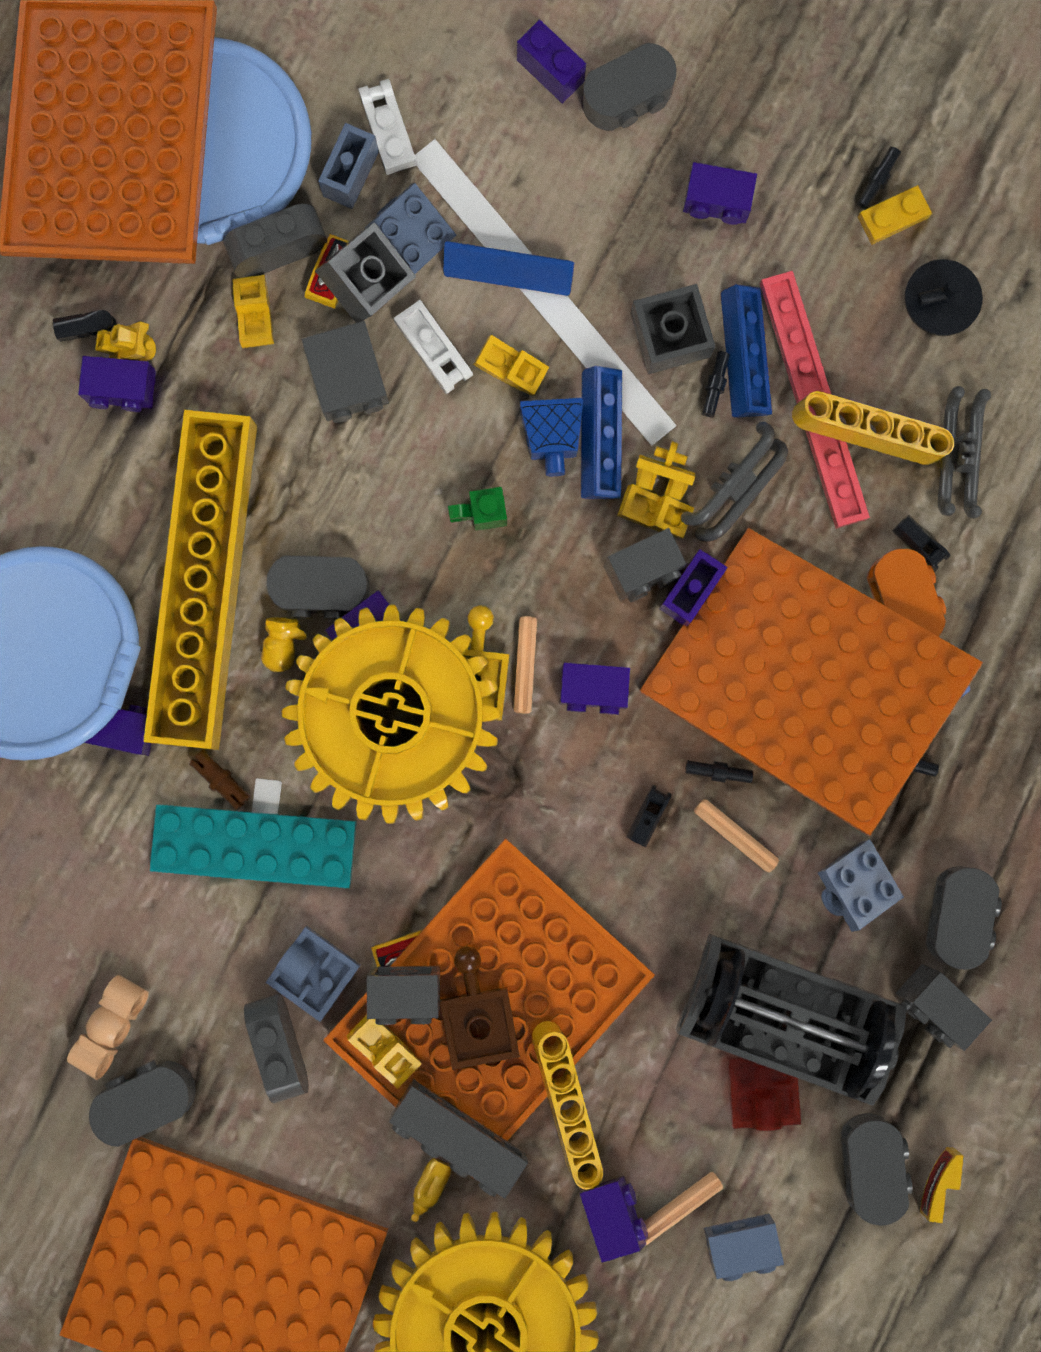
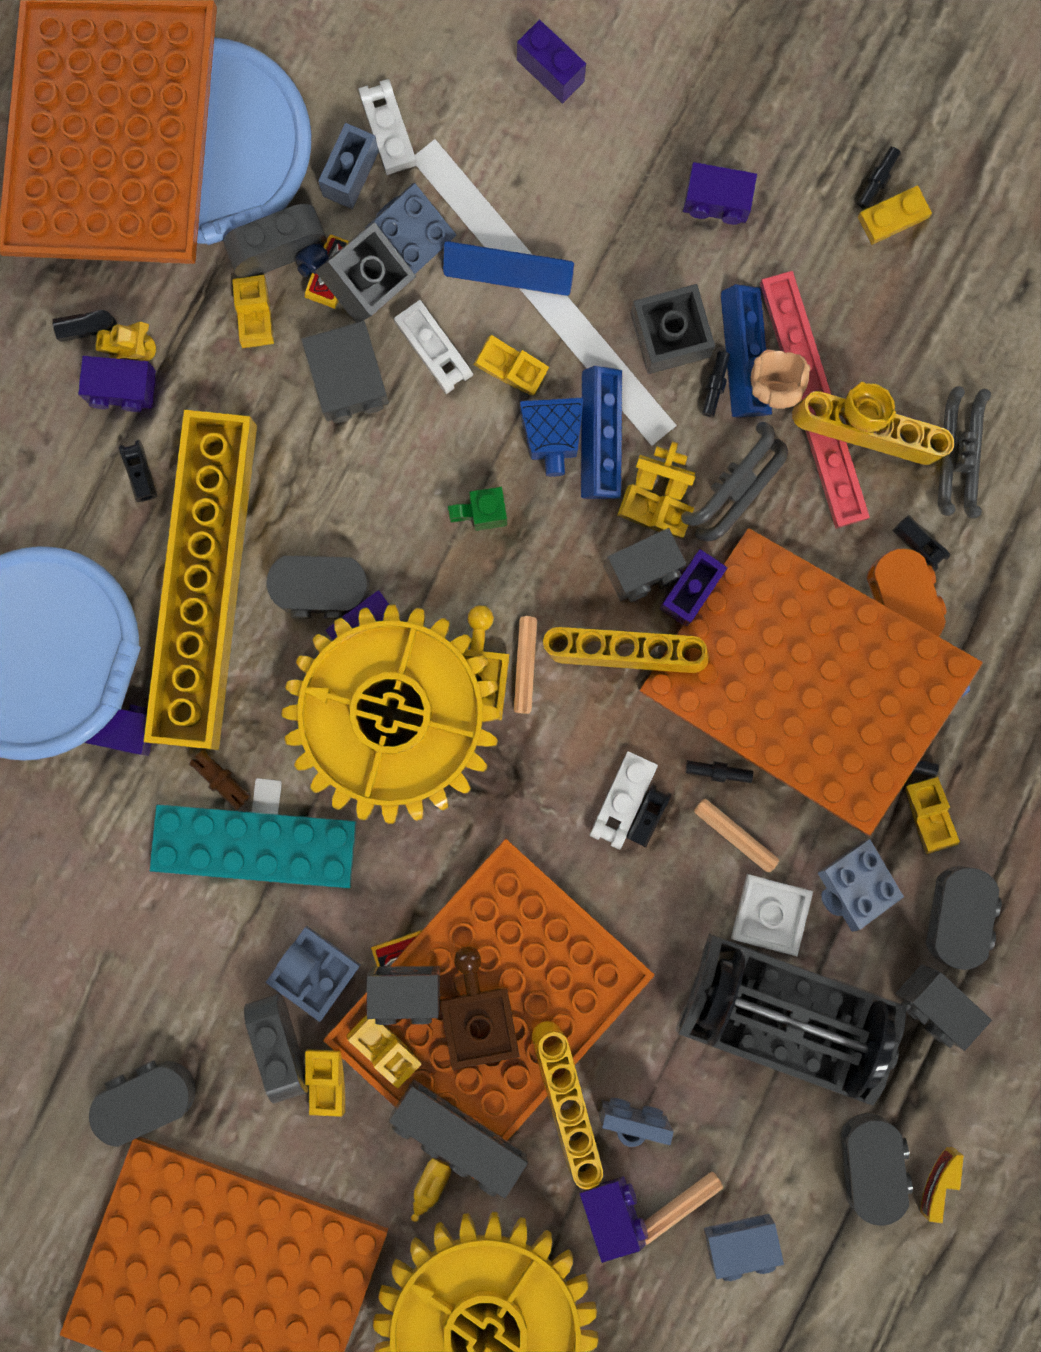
(107, 1027): light nougat piece -> none
(139, 474): none -> black bar
(278, 647): yellow animal -> none
(310, 259): none -> dark blue piece
(326, 1082): none -> yellow slope
(594, 687): dark purple brick -> none
(624, 799): none -> white plate
(629, 87): dark grey brick -> none
(636, 1123): none -> sand blue plate
(640, 657): none -> yellow beam
(762, 1096): clear red plate -> none
(772, 915): none -> white tile
(779, 378): none -> light nougat hair
(869, 407): none -> yellow hair
(931, 815): none -> yellow slope
(943, 297): black shield -> none

